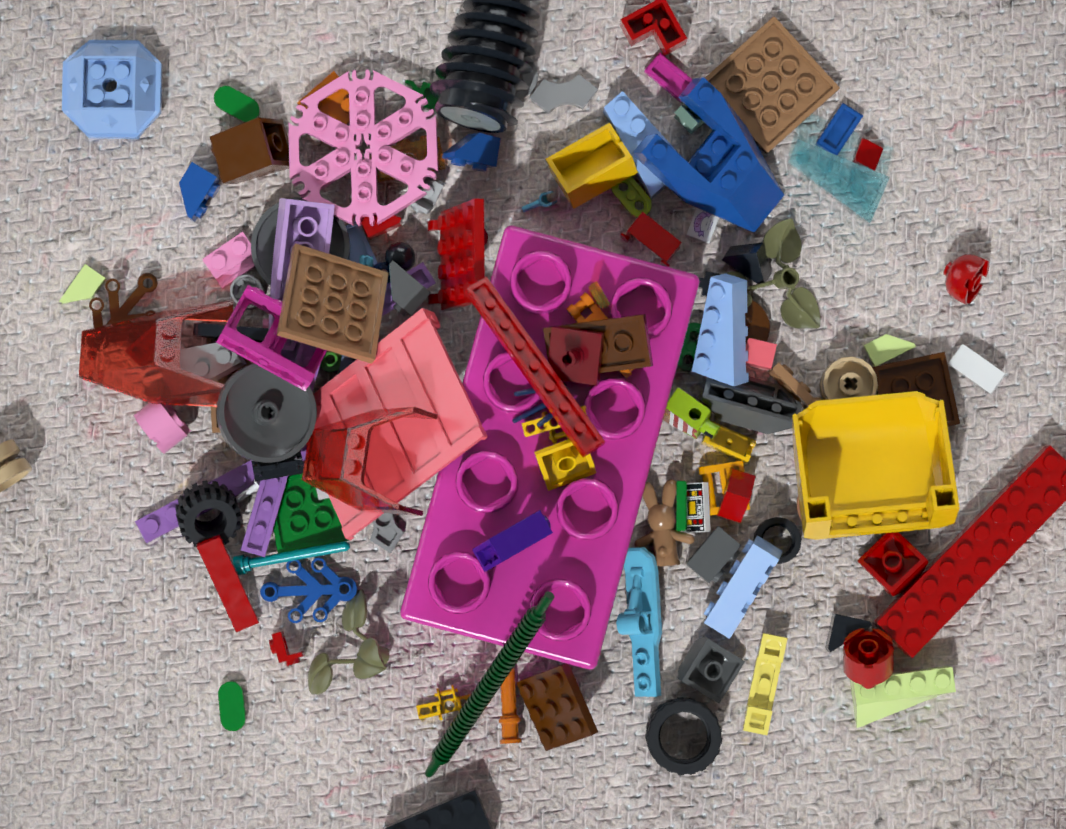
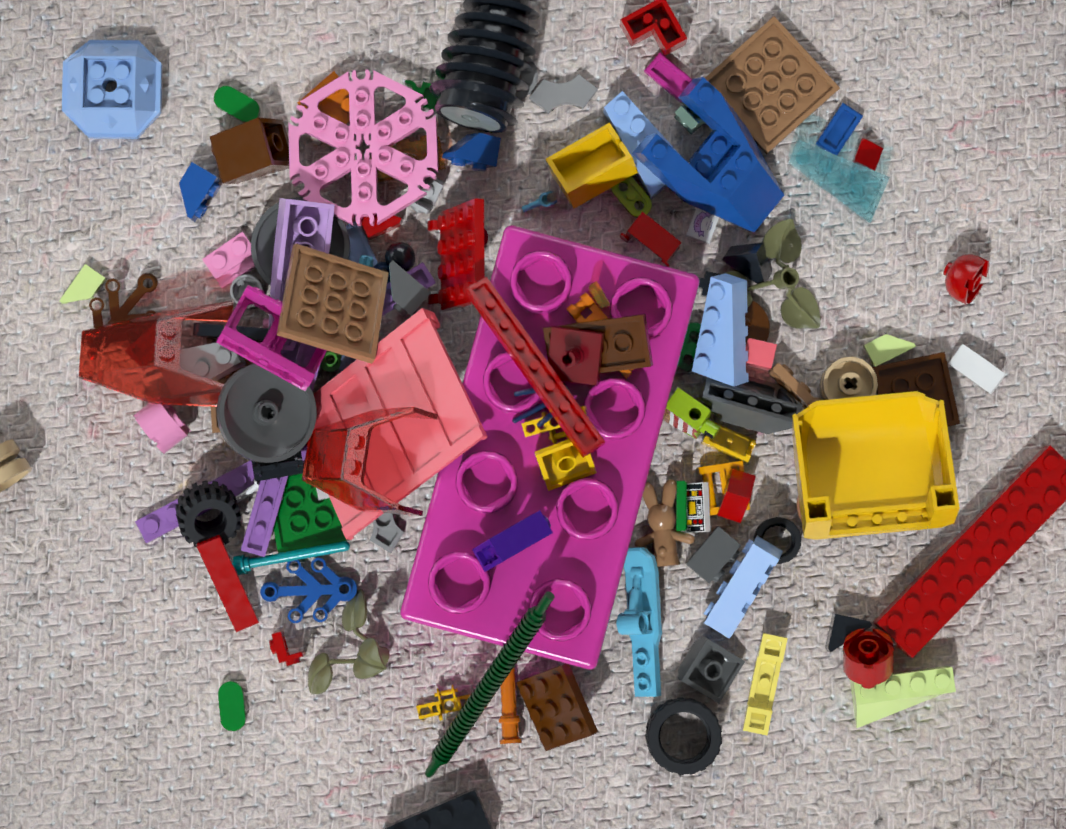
(893, 562): red slope -> none

